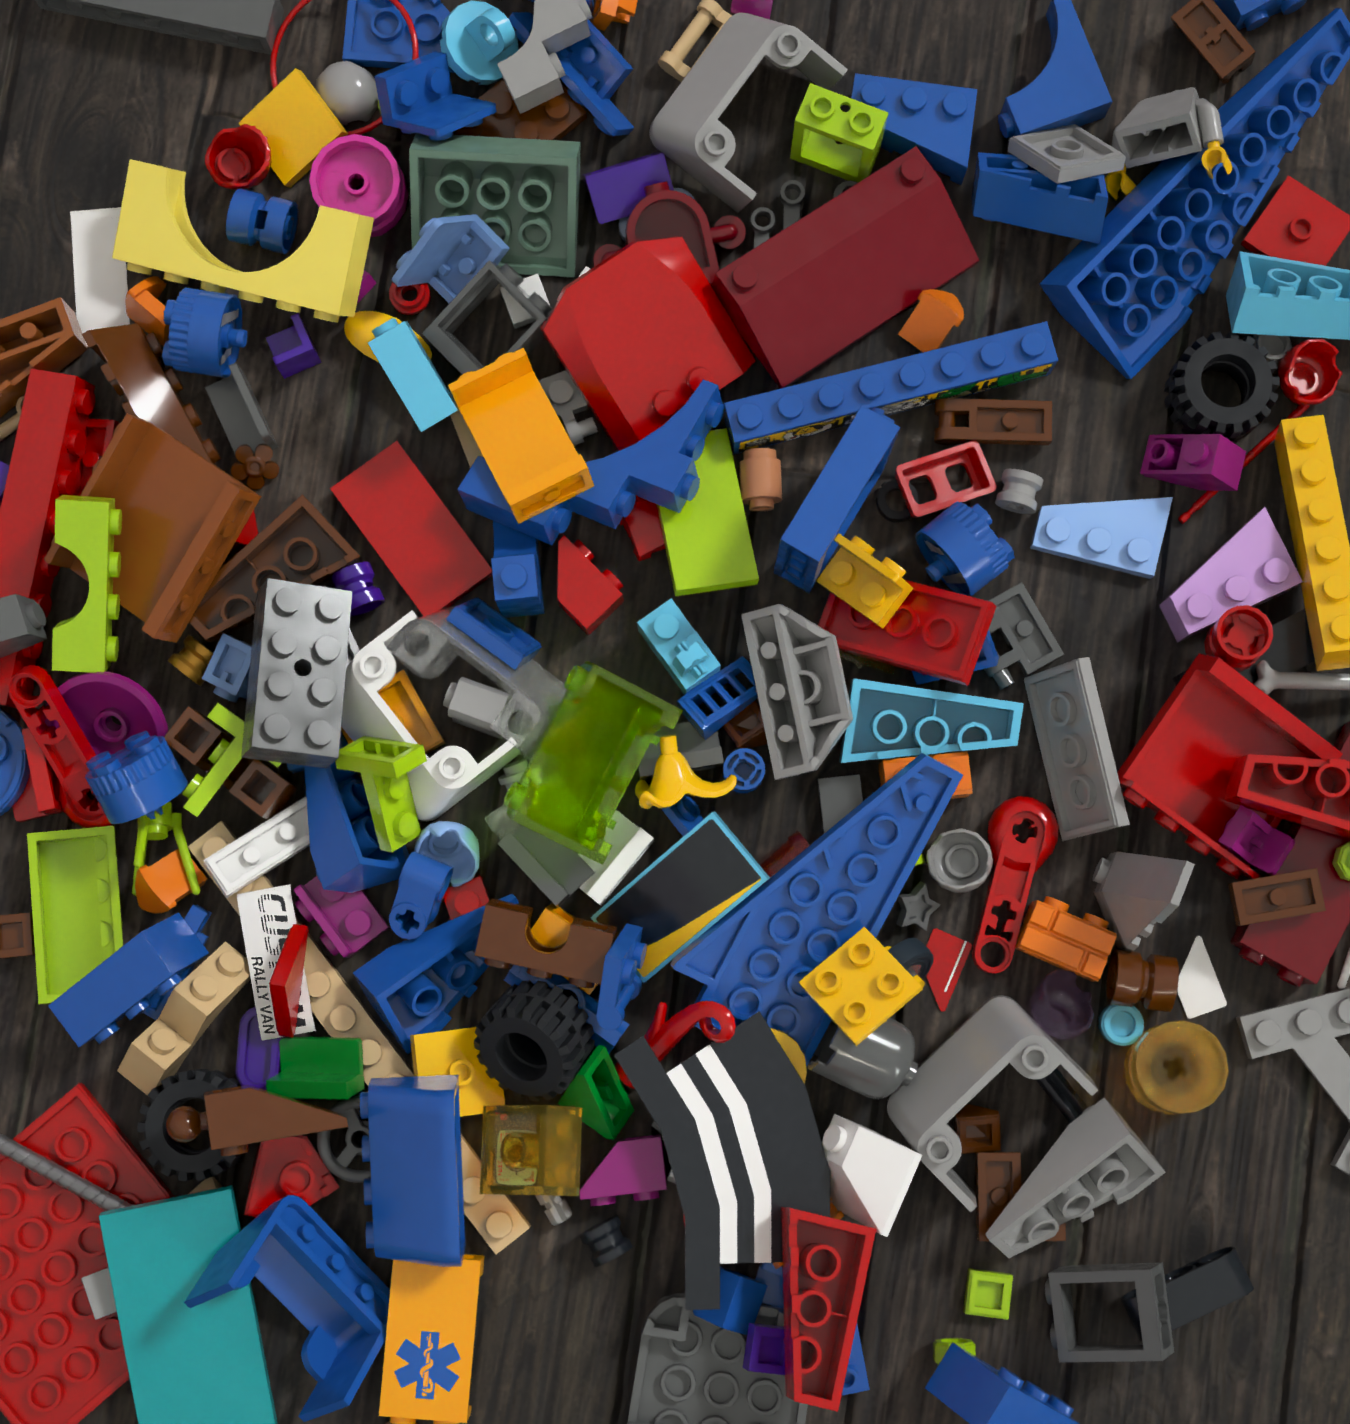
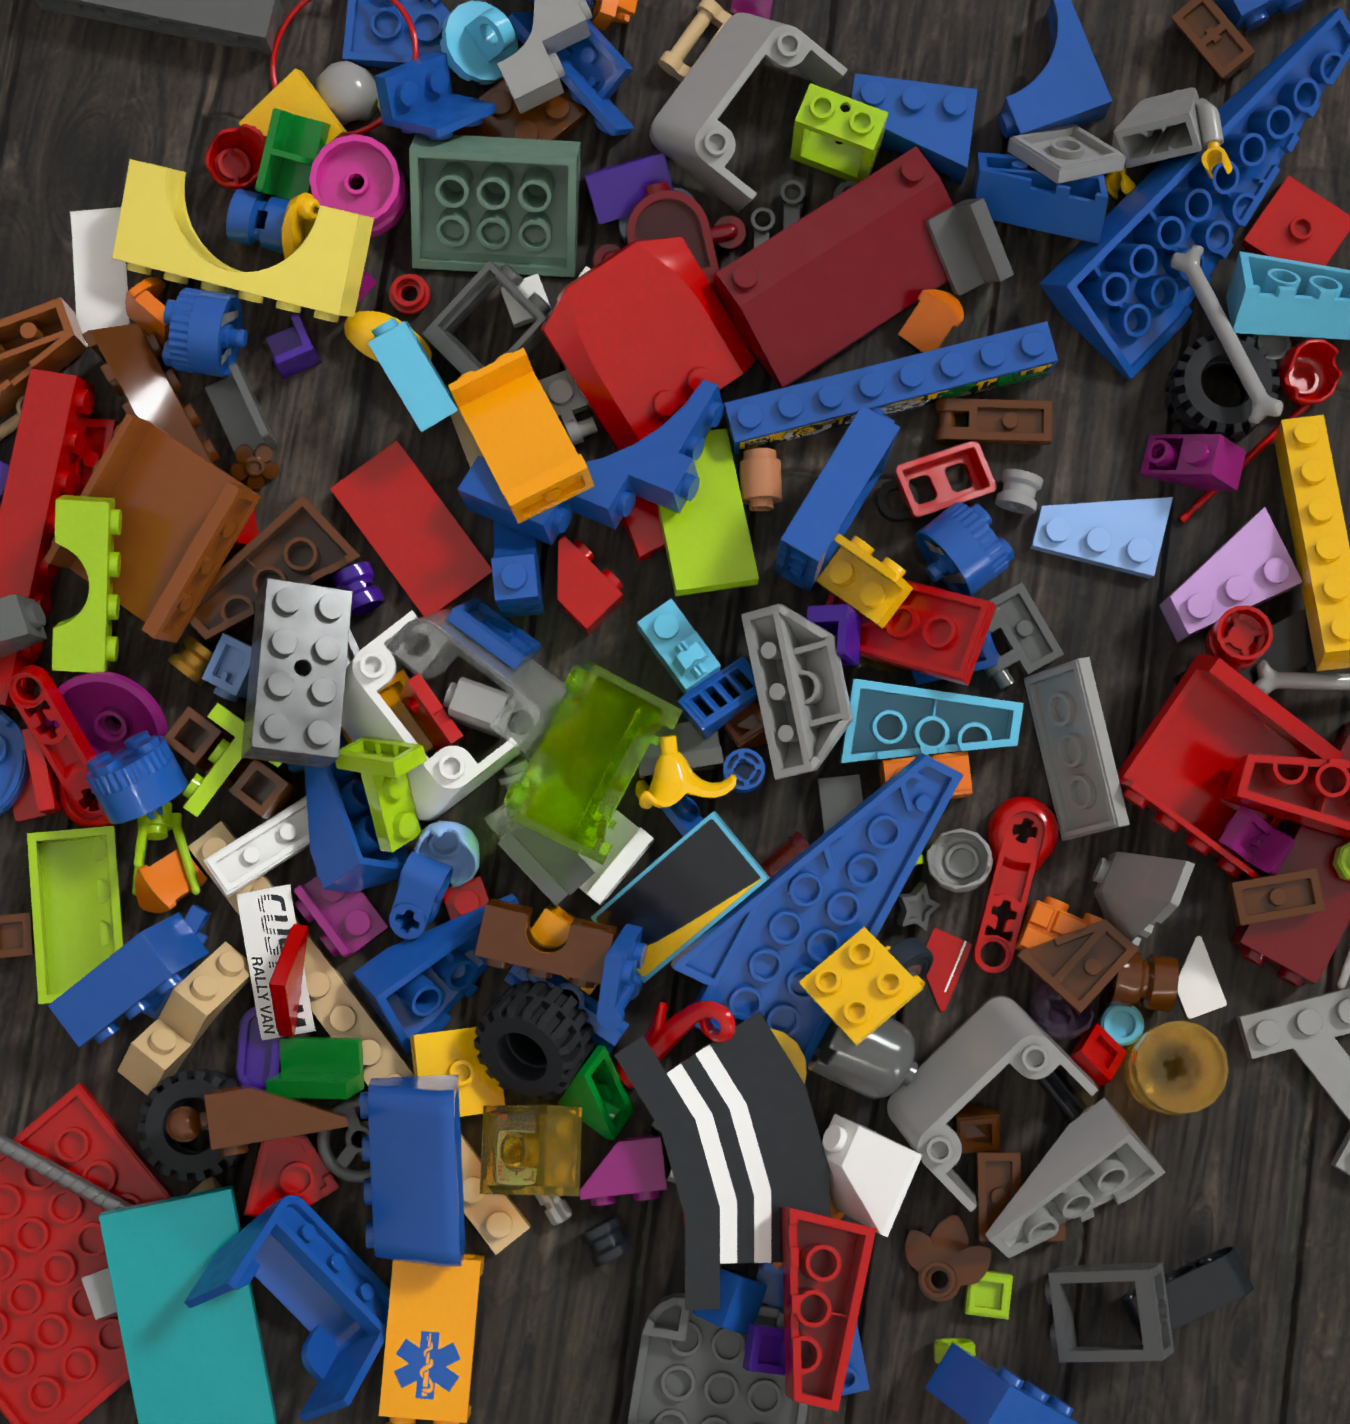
(289, 154): none -> green panel
(298, 221): none -> yellow arm
(429, 713): none -> red piece
(449, 254): medium blue bracket -> none
(844, 624): none -> dark purple panel
(946, 1251): none -> reddish brown plate
(968, 245): none -> dark grey panel
(1080, 962): none -> reddish brown wing
(1098, 1054): none -> red plate
(1262, 403): none -> light grey piece

